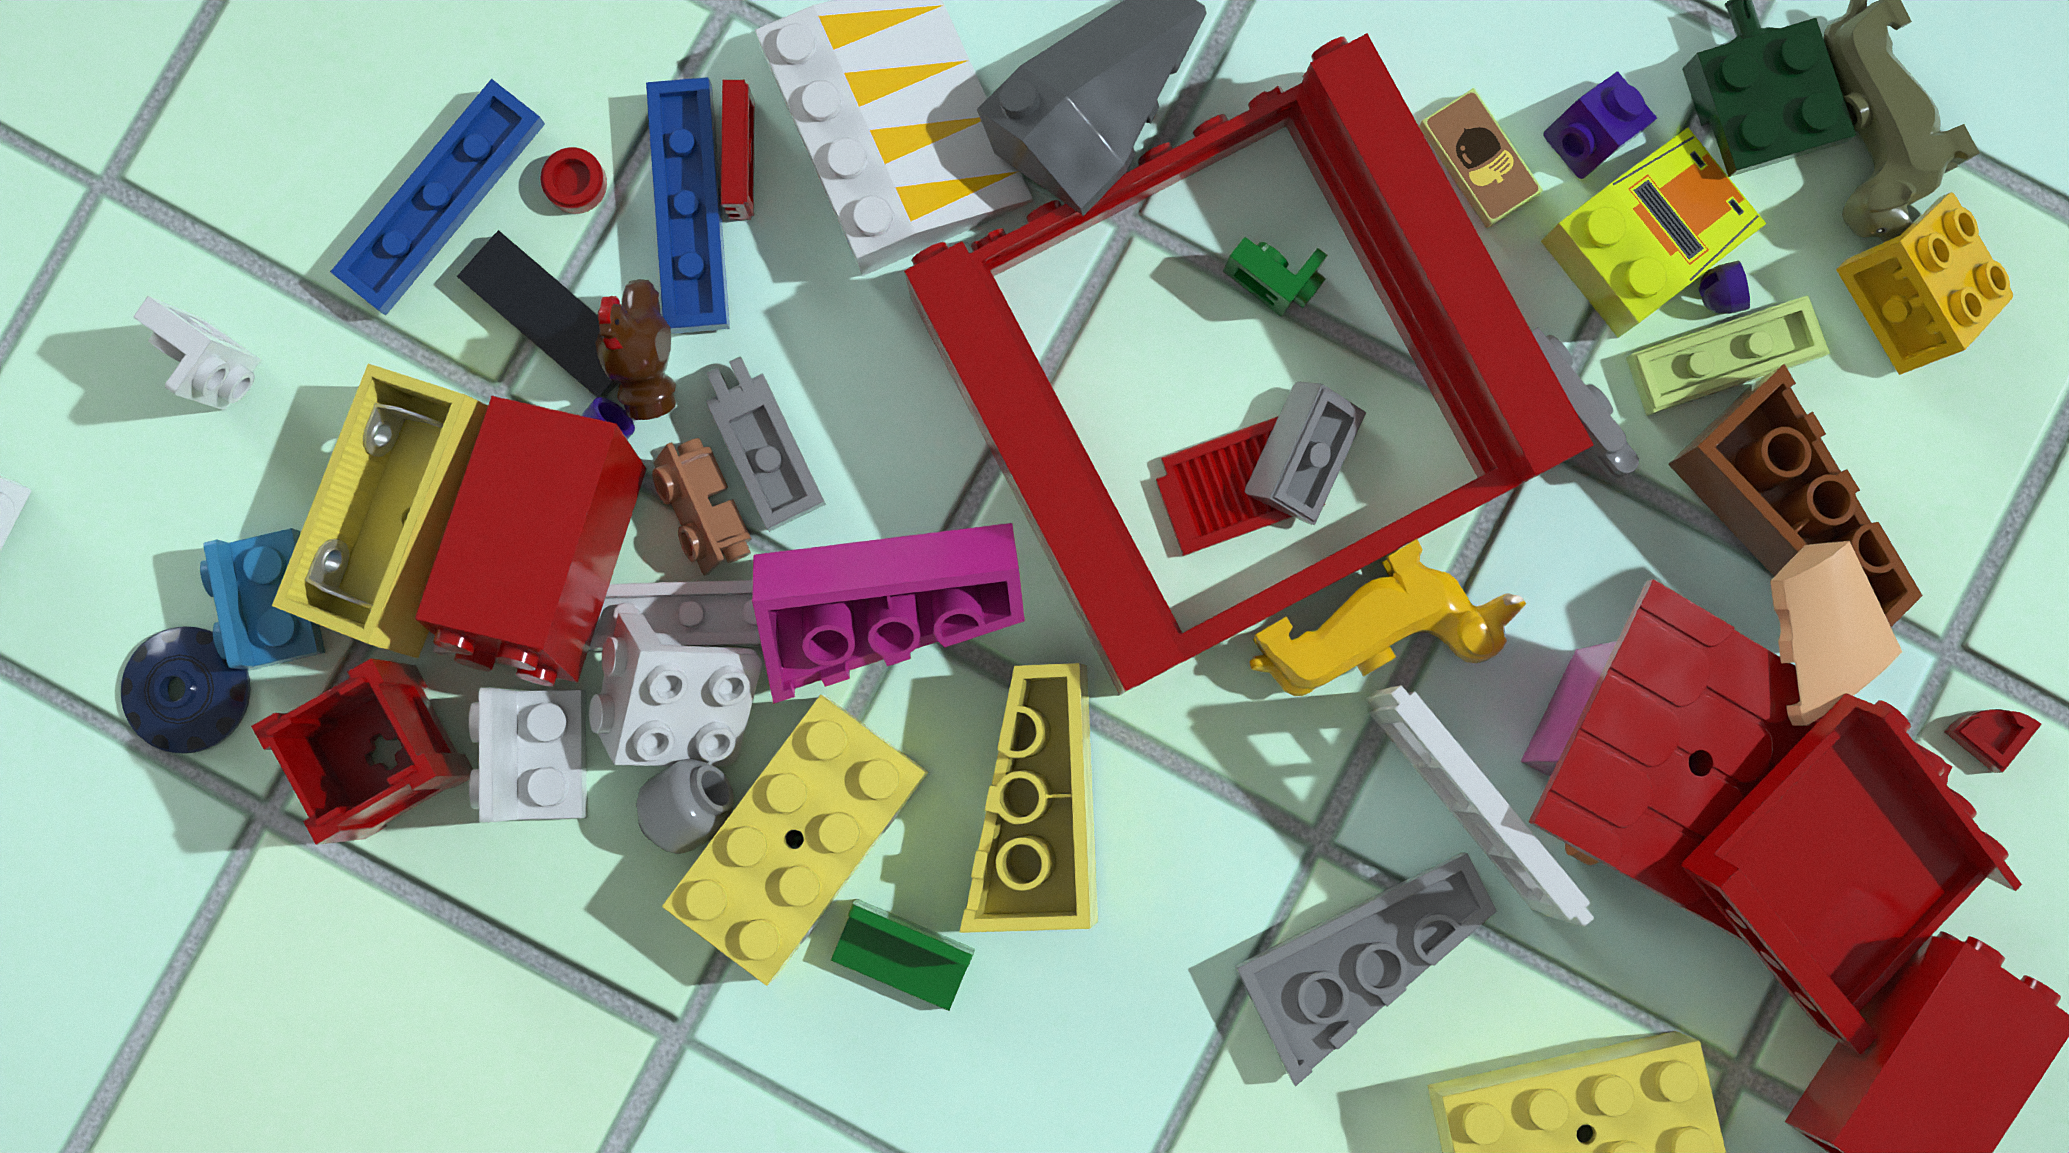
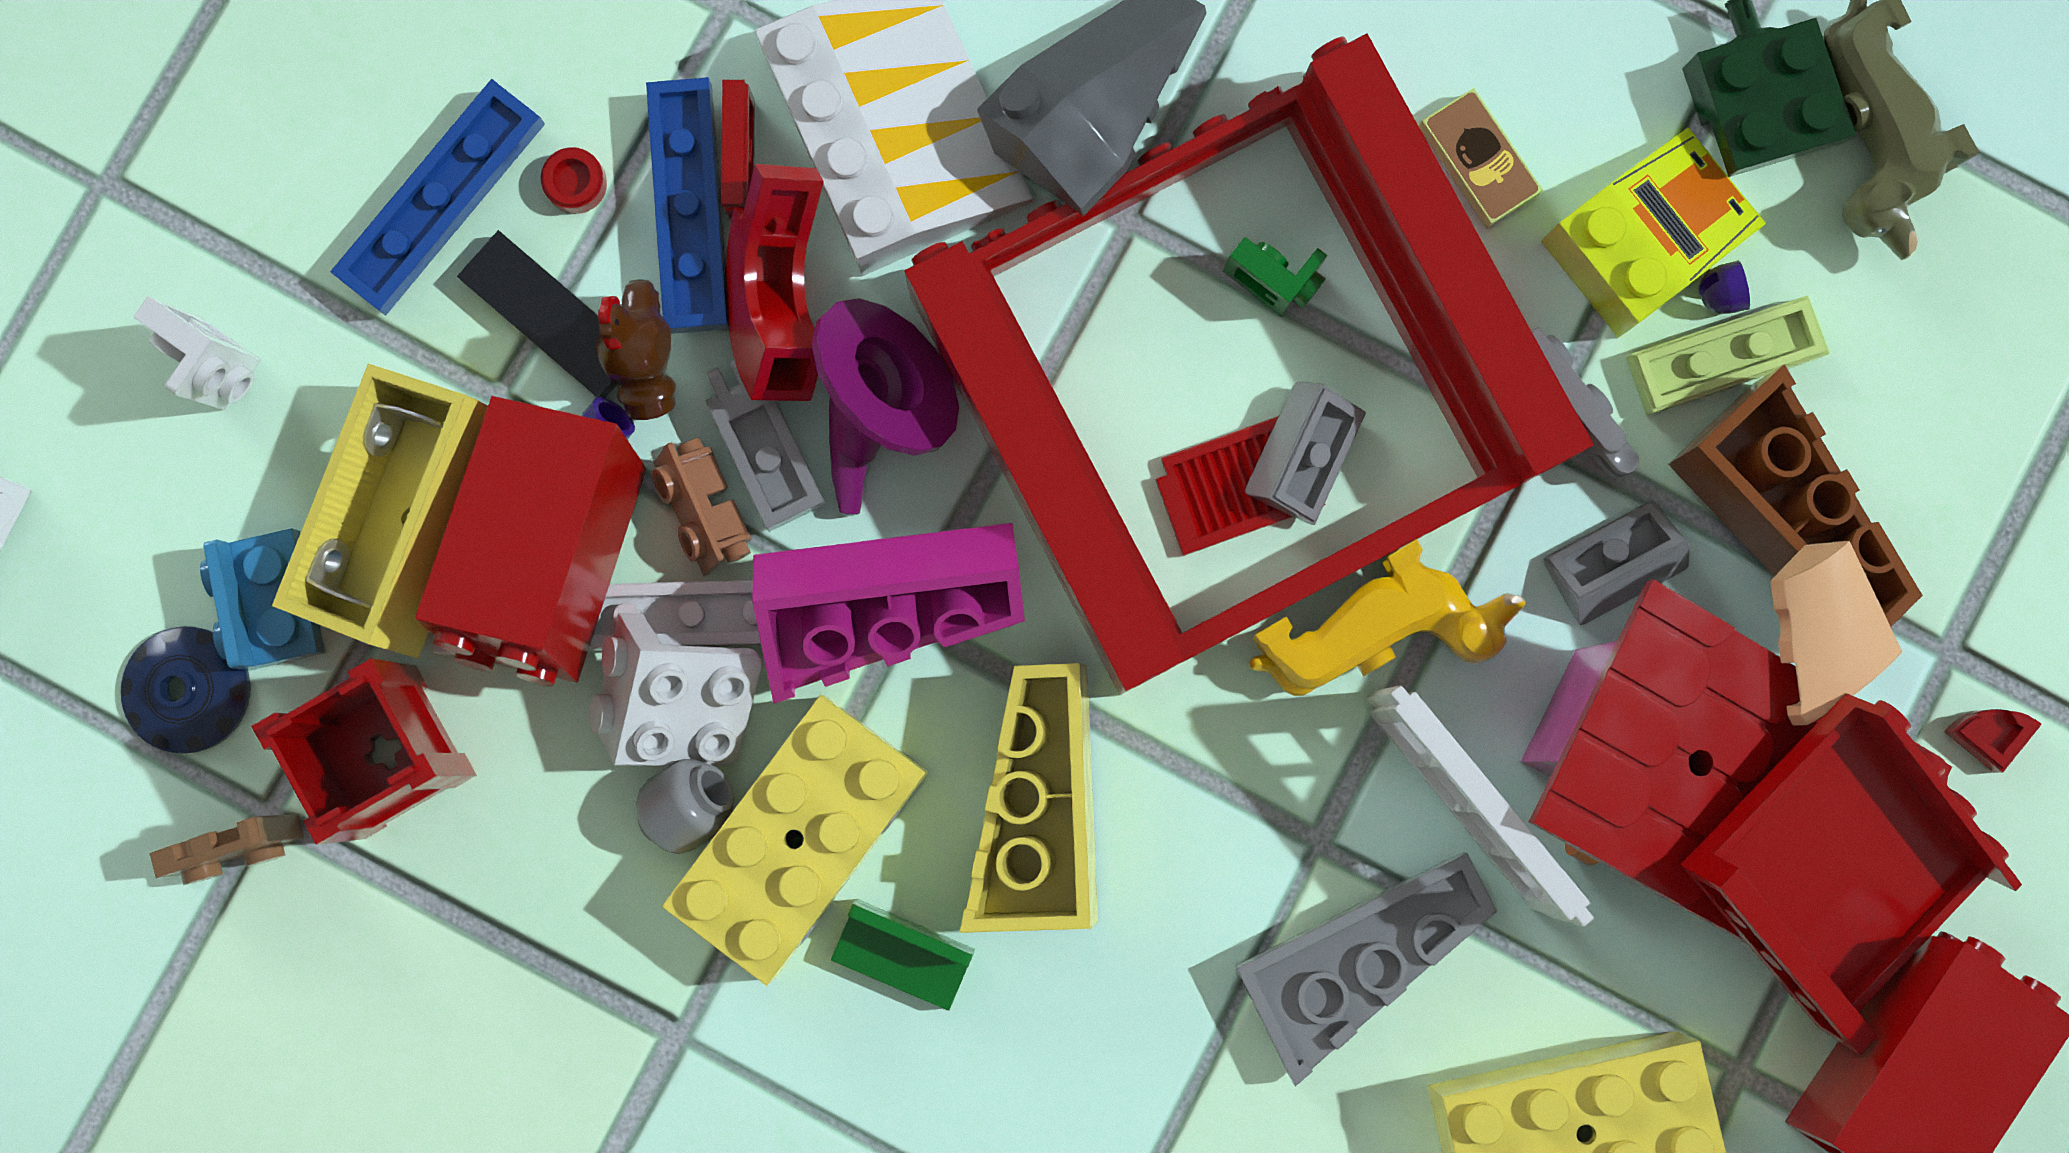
(255, 839): none -> medium nougat wing
(529, 755): white bracket -> none
(766, 284): none -> red arch
(882, 391): none -> magenta piece
(1599, 124): dark purple bracket -> none
(1617, 562): none -> light grey slope
(1928, 286): yellow bracket -> none

